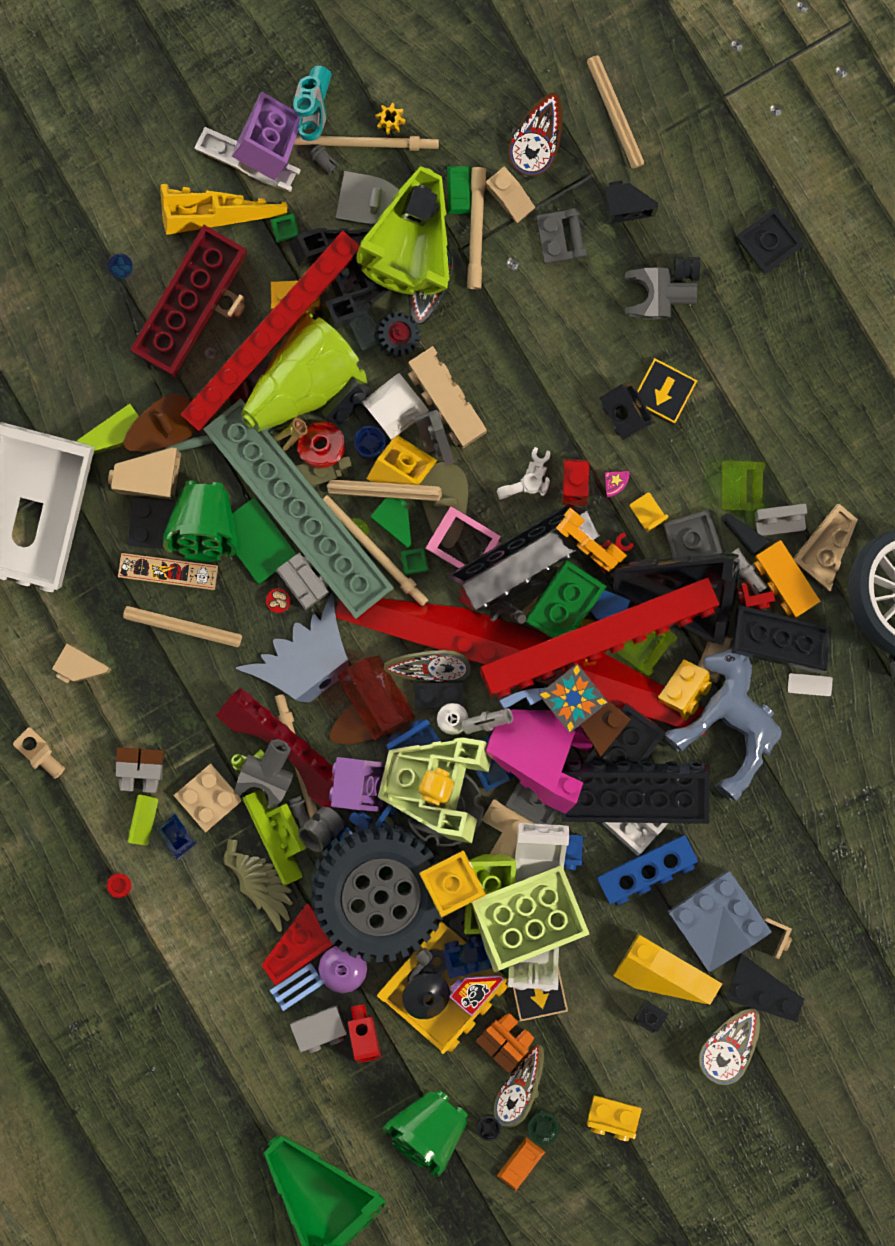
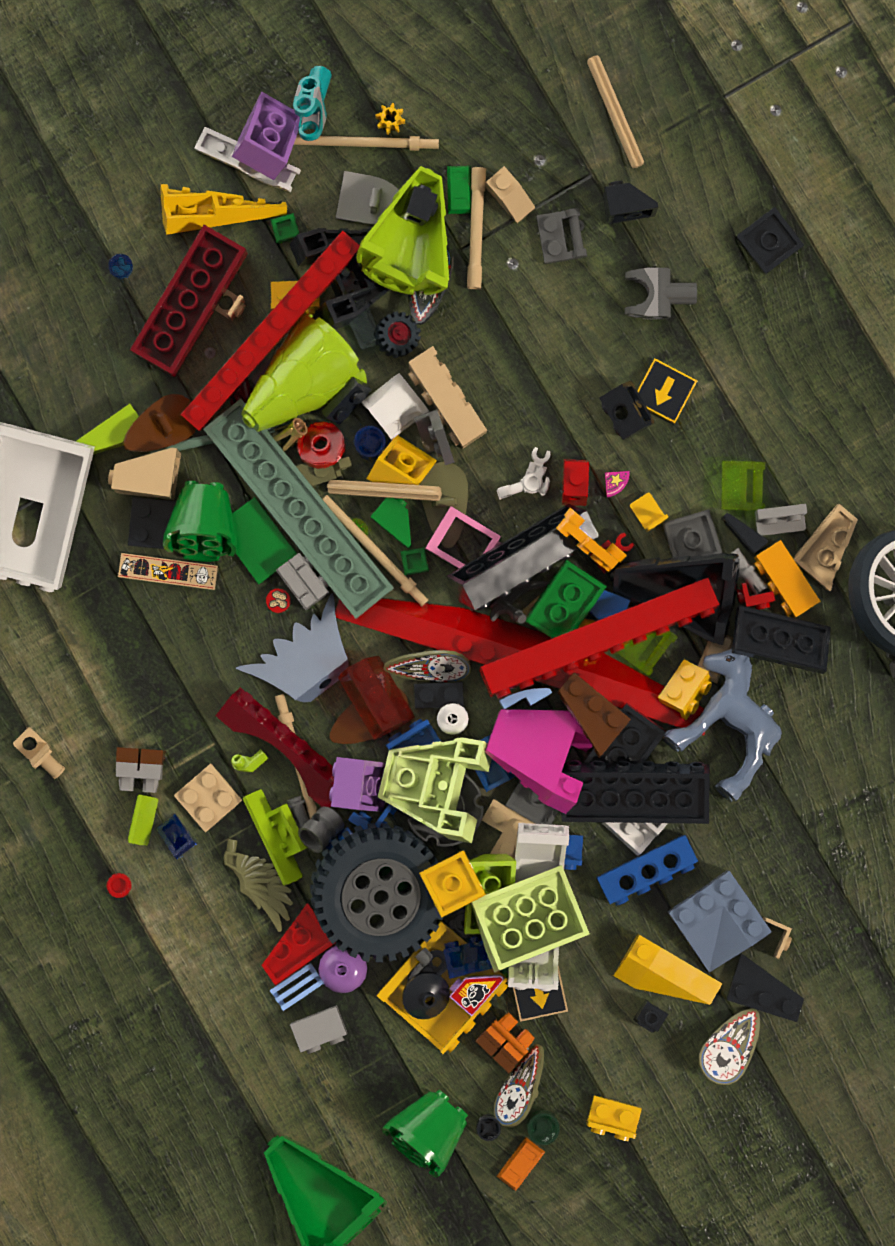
(77, 665): tan slope -> none
(182, 626): tan axle -> none
(267, 773): dark grey connector -> none
(324, 159): dark grey pin -> none
(364, 1047): red torso -> none
(436, 786): yellow head -> none
(501, 717): light grey pin -> none
(537, 137): shield -> none
(573, 698): tile -> none
(686, 268): black wheel -> none
(810, 684): white sticker -> none

